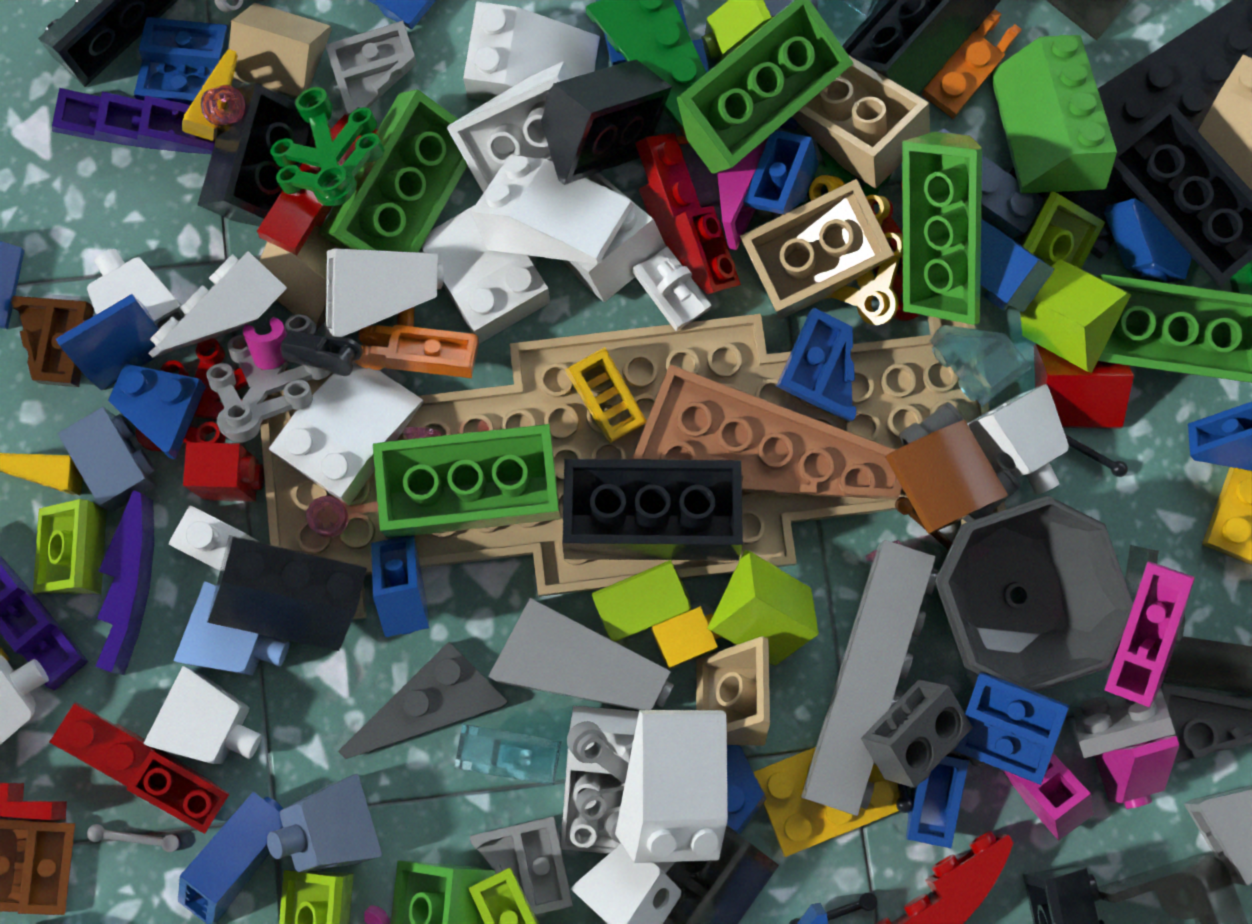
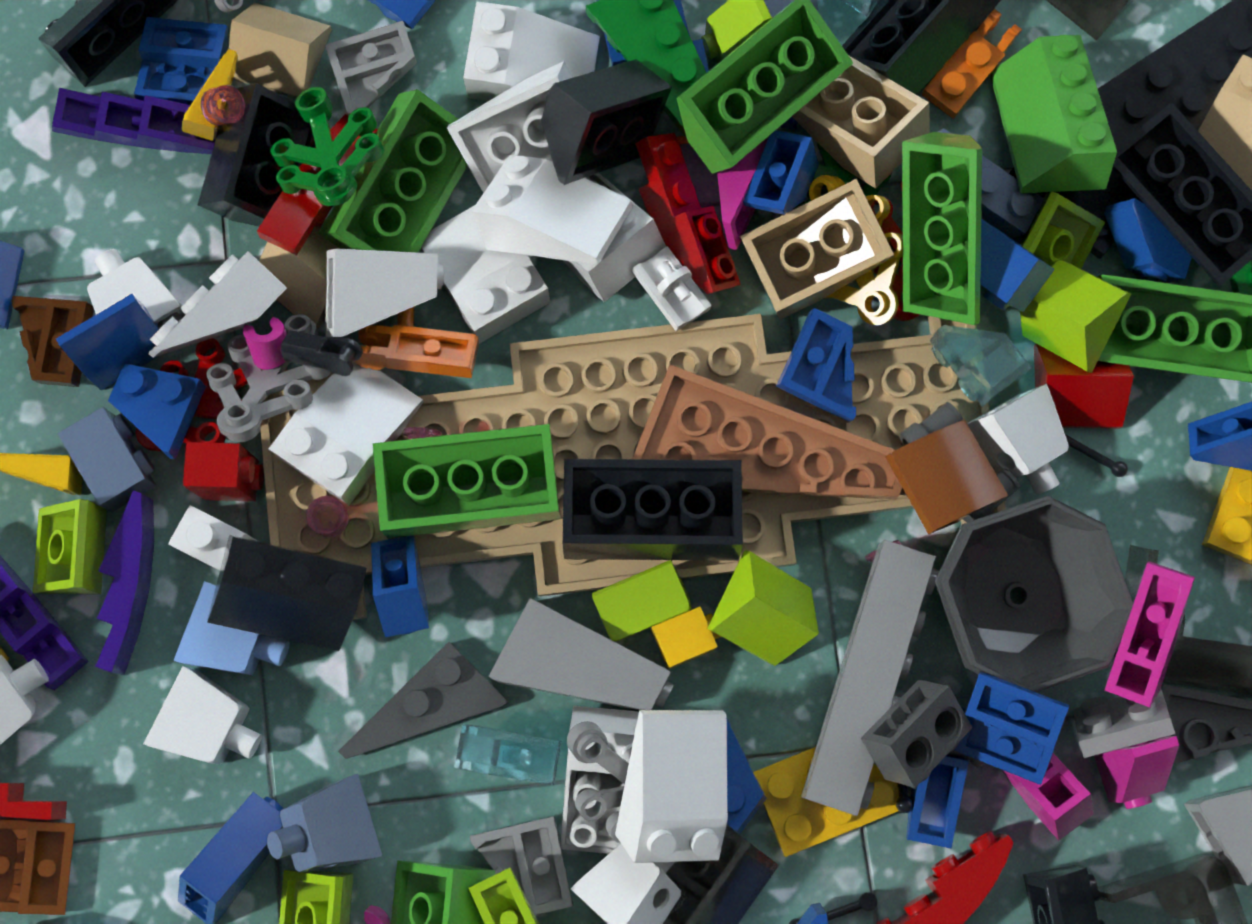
(143, 769): red slope -> none
(169, 843): light grey hinge -> none
(602, 358): yellow slope -> none
(738, 685): tan slope -> none
(905, 507): reddish brown hinge -> none

